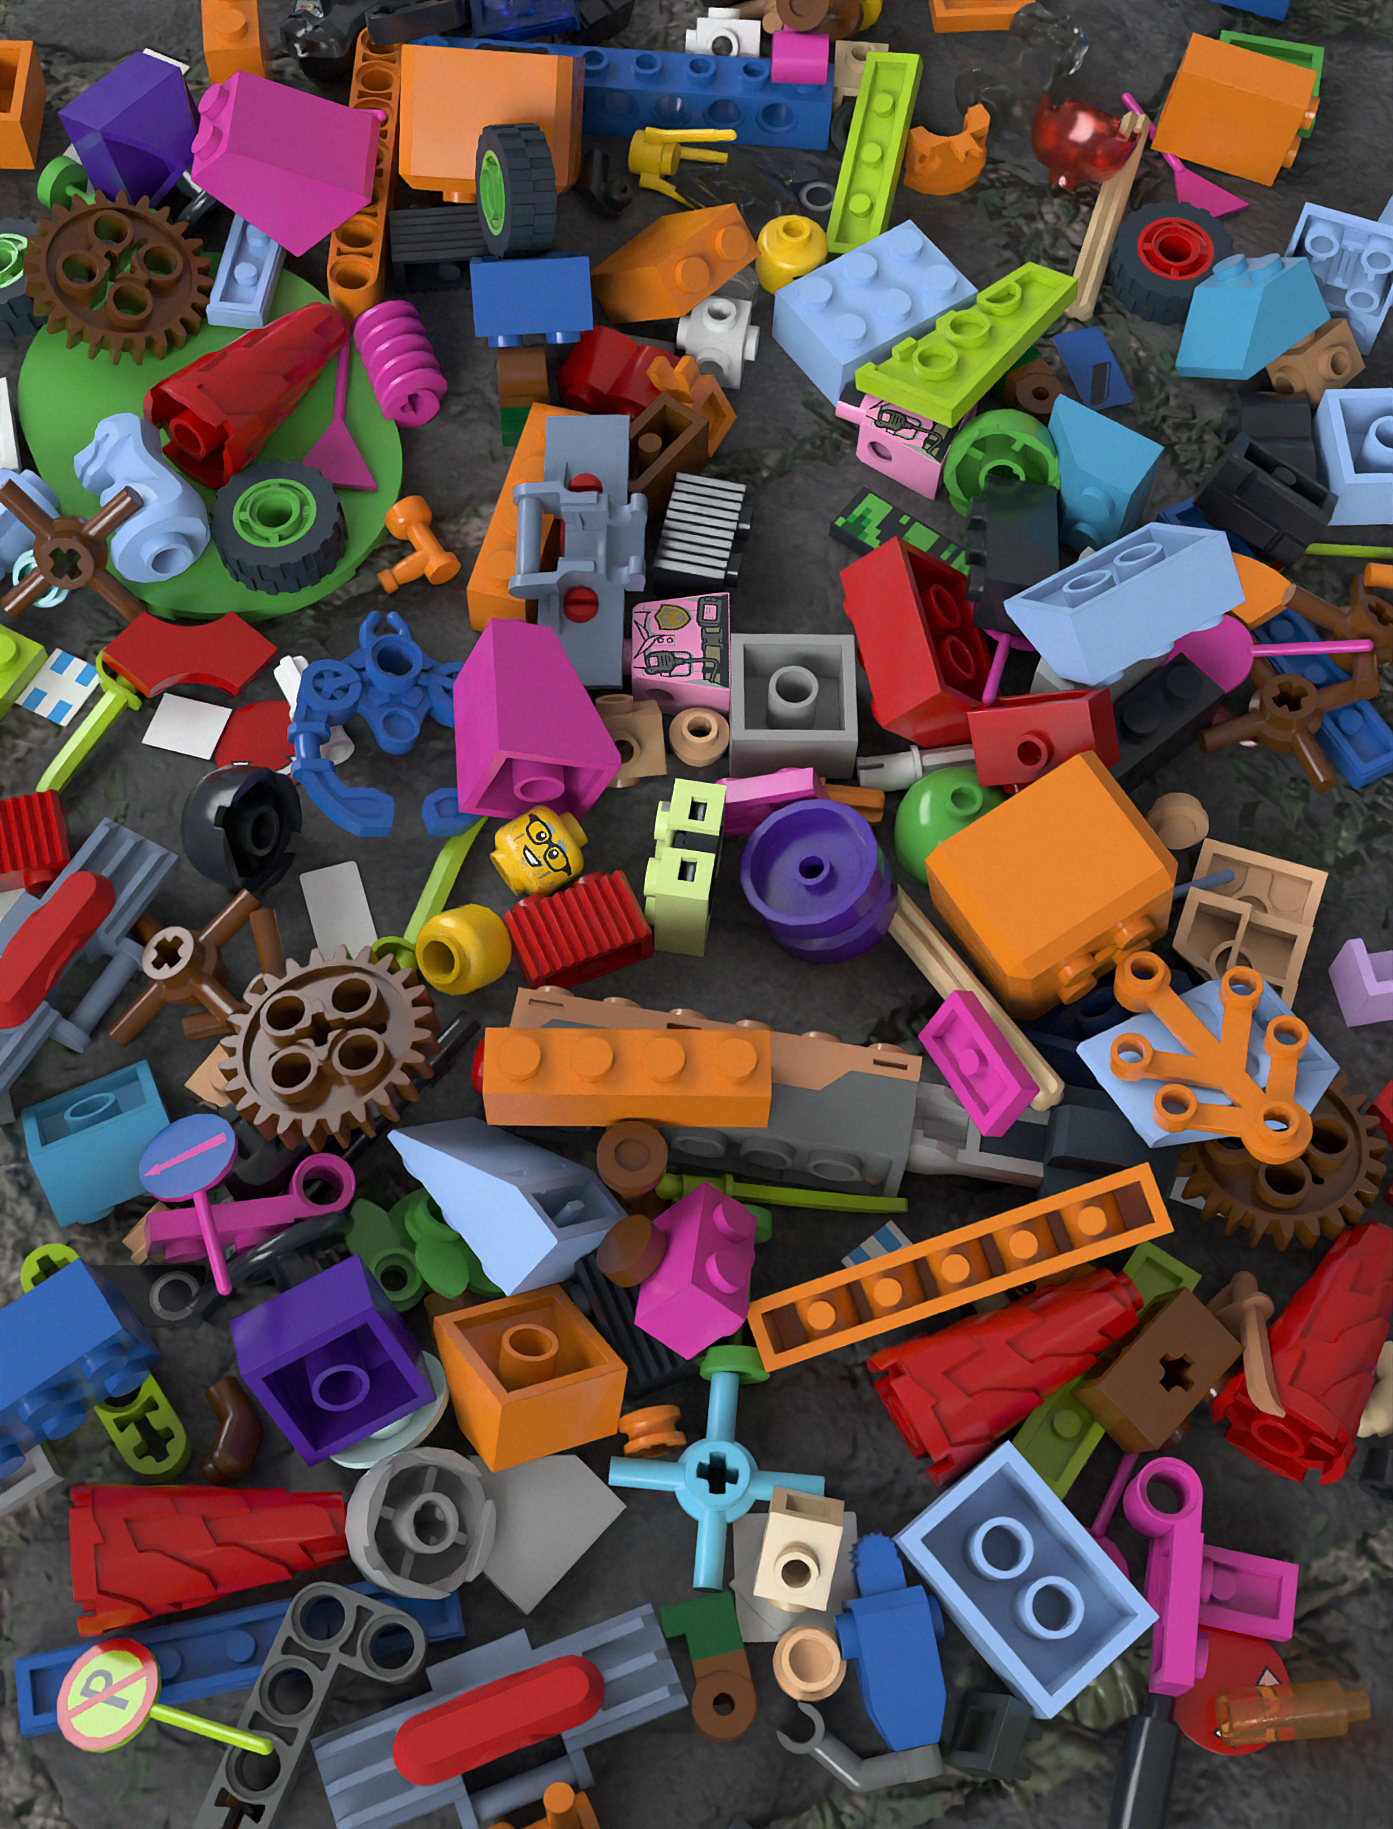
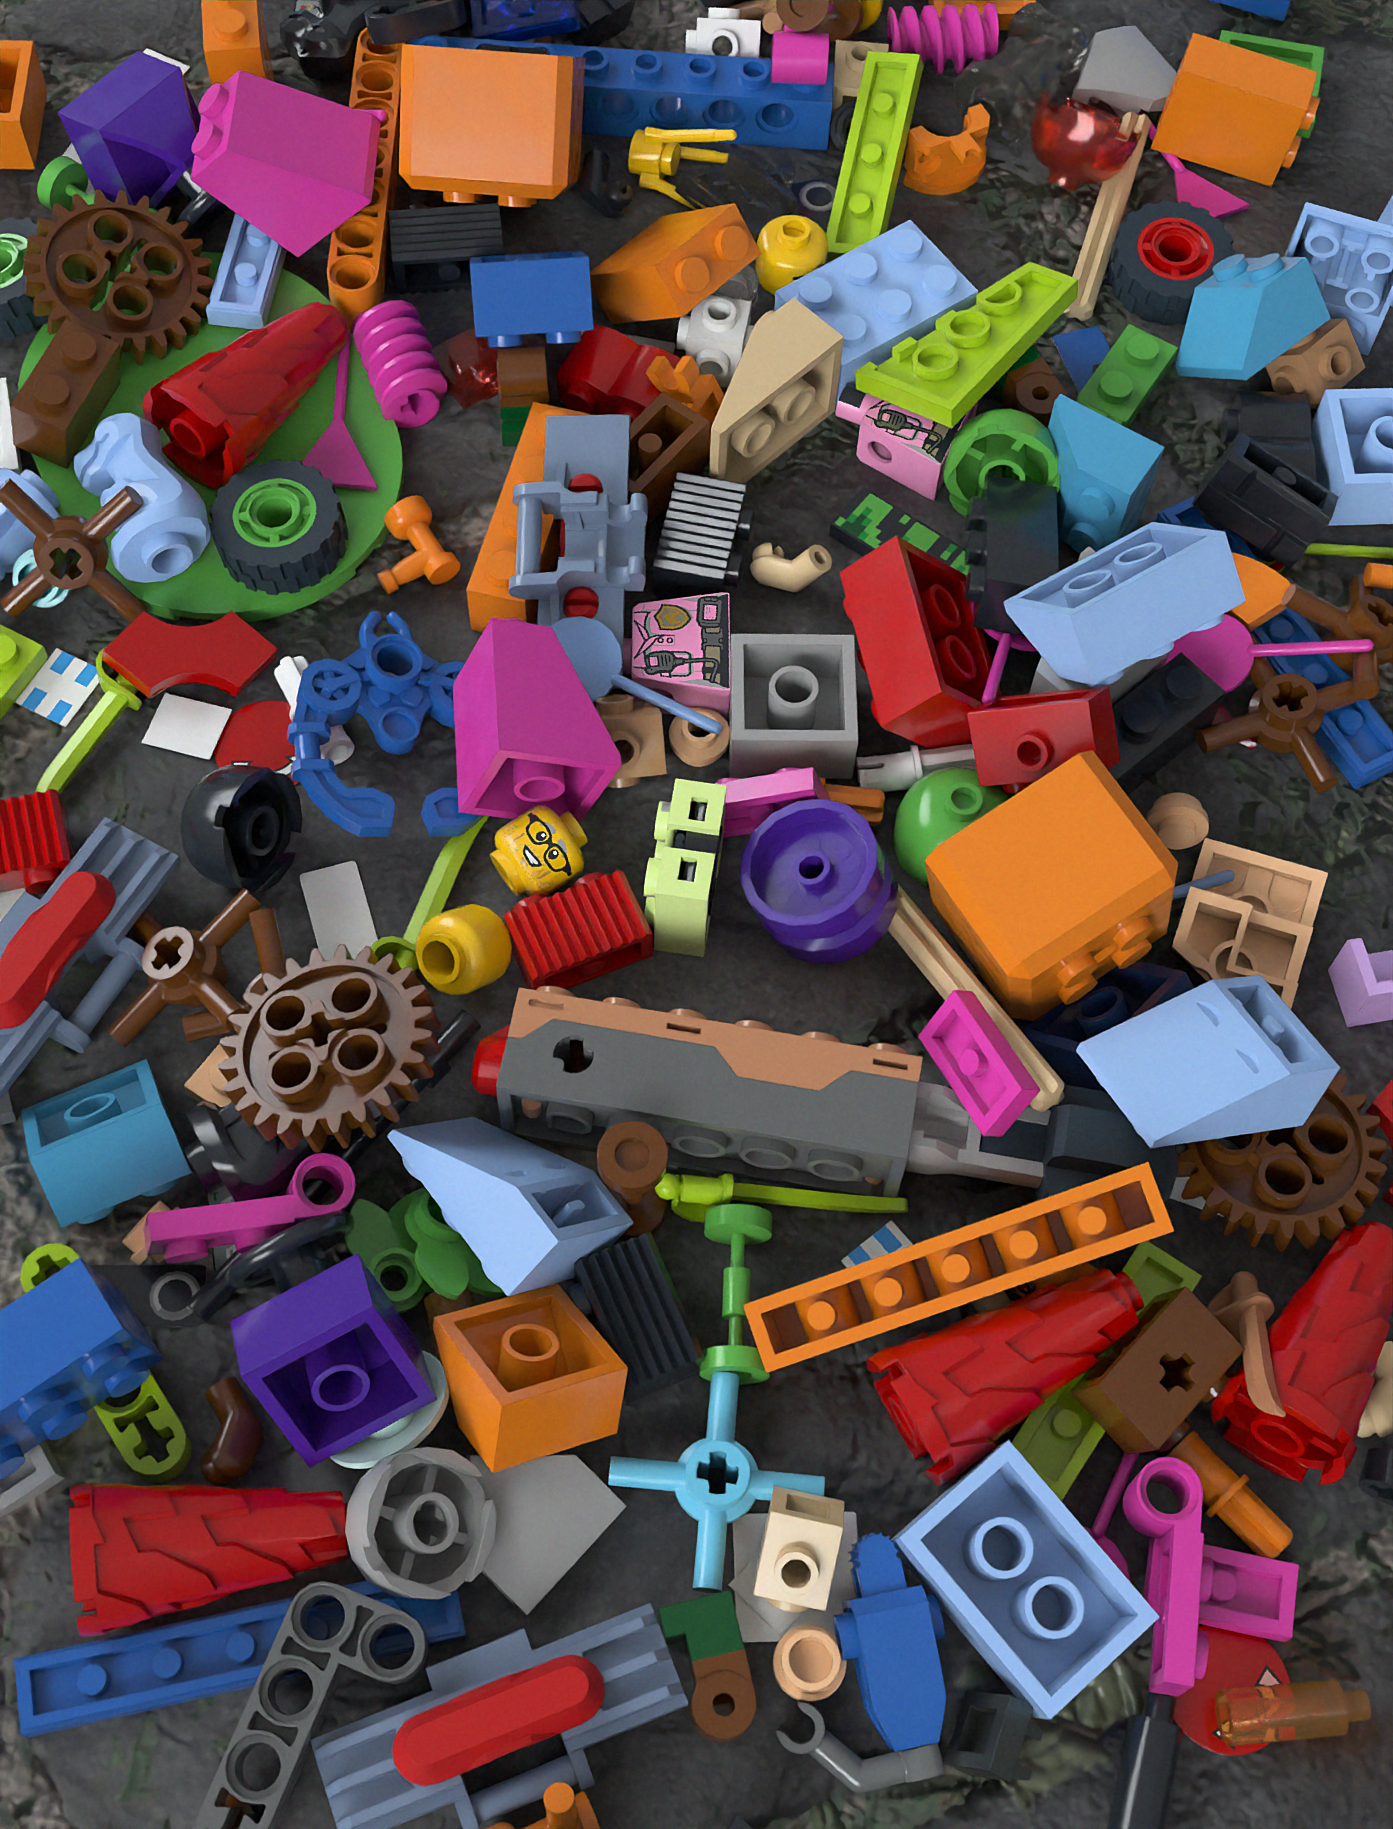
(65, 393): none -> reddish brown brick
(115, 1694): piece -> none
(184, 1165): piece -> none
(468, 367): none -> clear red bracket
(515, 190): black wheel -> none
(599, 663): none -> medium blue piece
(627, 1076): orange brick -> none
(631, 1251): reddish brown tile -> none
(652, 1432): orange bush -> none
(703, 1275): dark pink brick -> none
(777, 391): none -> tan slope
(790, 575): none -> tan arm
(944, 37): none -> dark pink piece
(1124, 72): none -> light grey slope
(1127, 375): none -> bright green hinge
(1214, 1062): orange plant -> none
(1232, 1500): none -> orange axle

